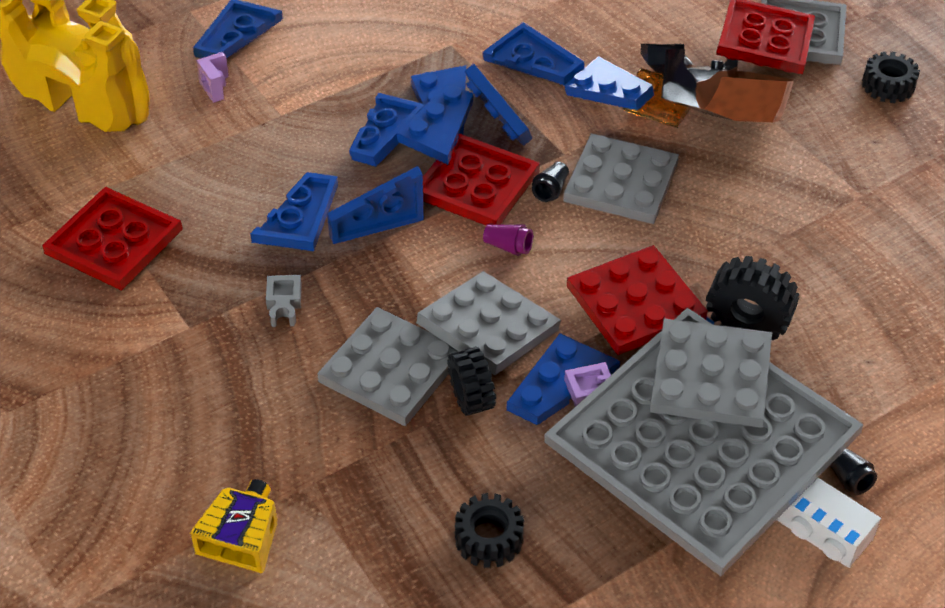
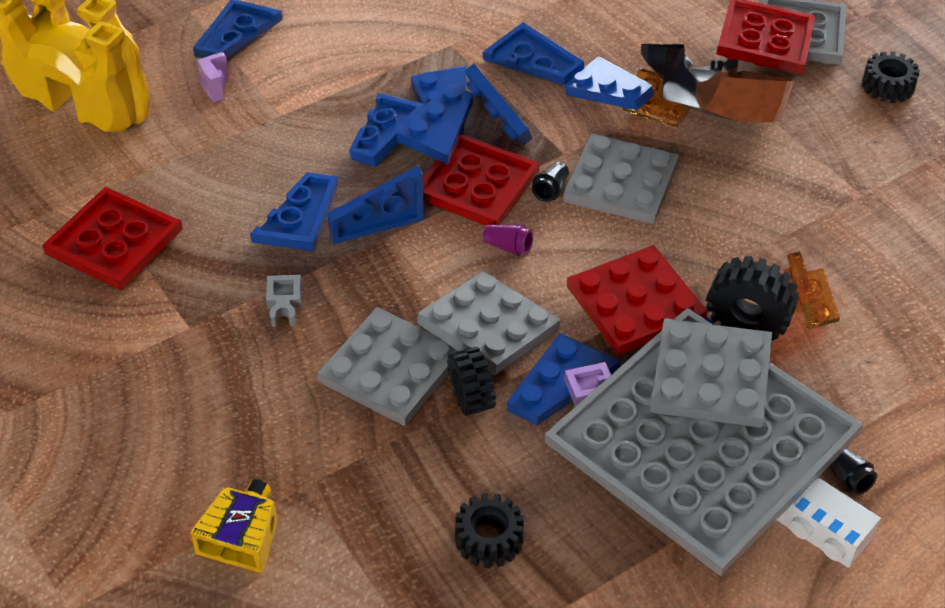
(814, 293): none -> clear orange bracket

